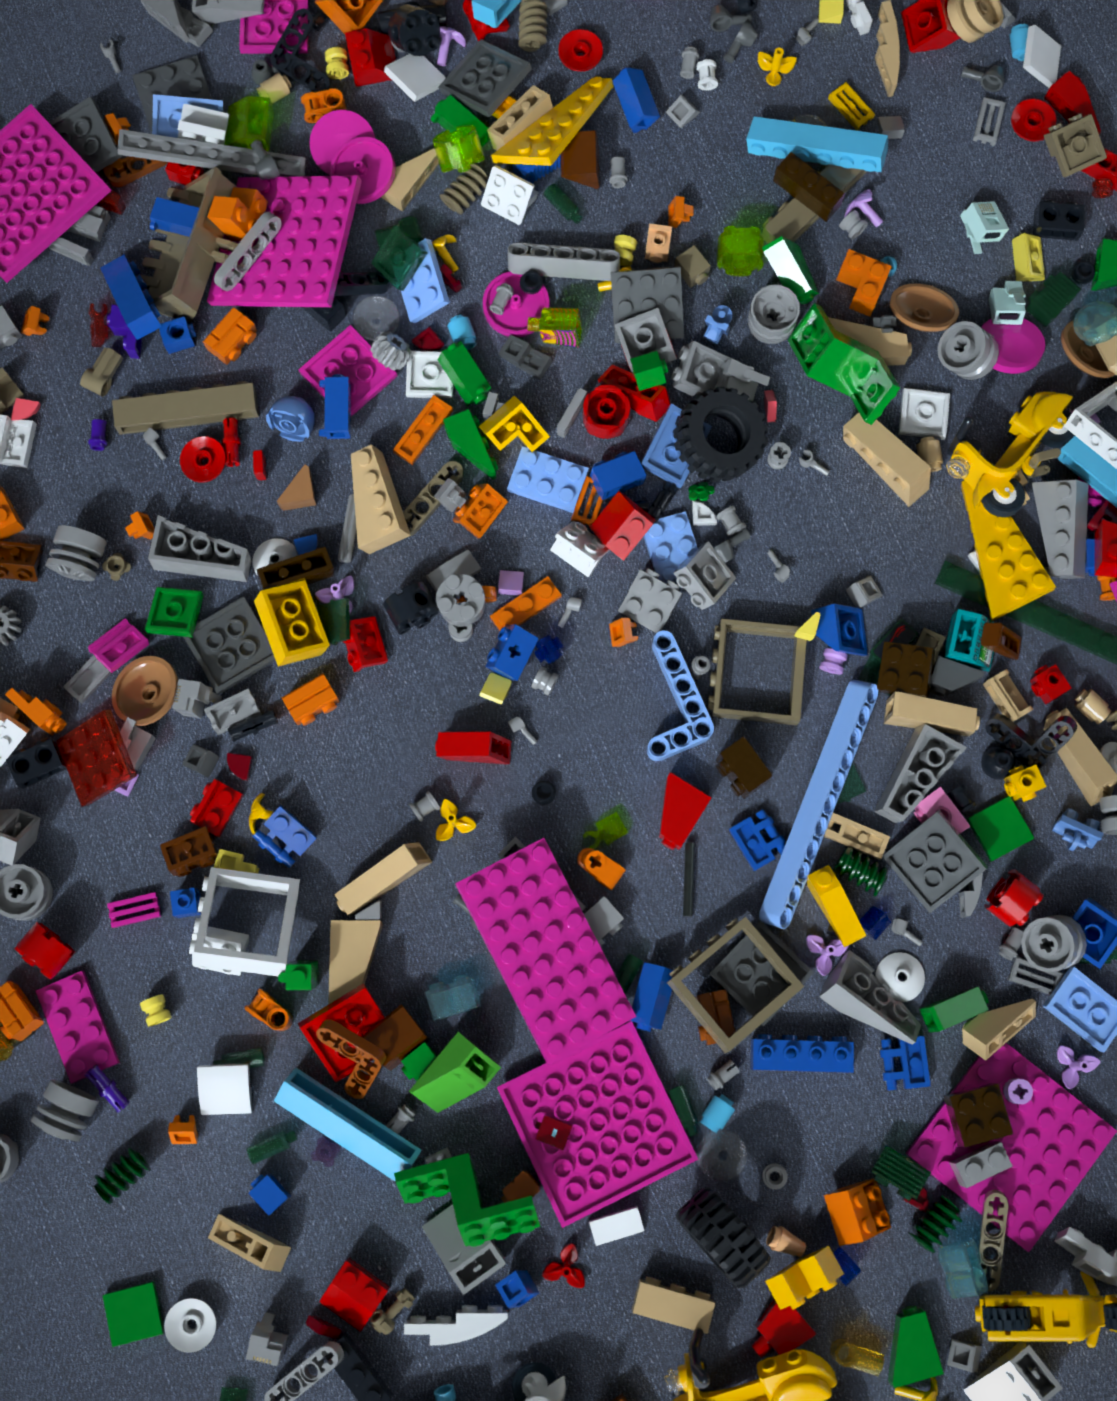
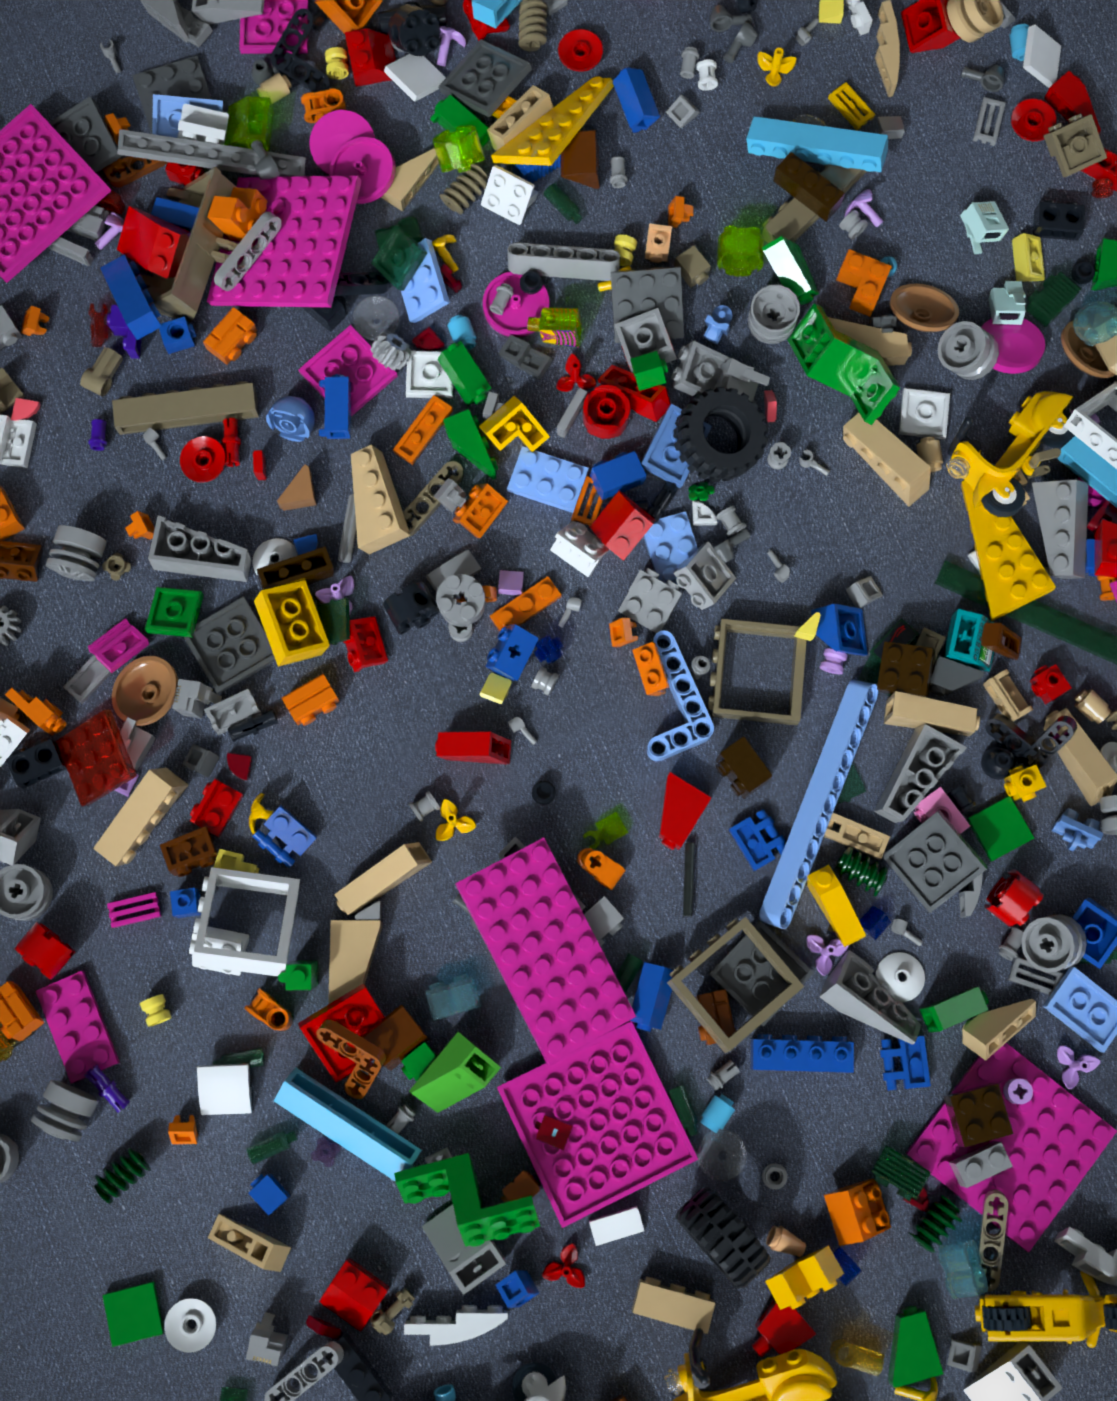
(117, 224): none -> lavender plant
(140, 815): none -> tan wedge
(153, 242): none -> red slope
(573, 368): none -> red plant
(651, 669): none -> orange bracket

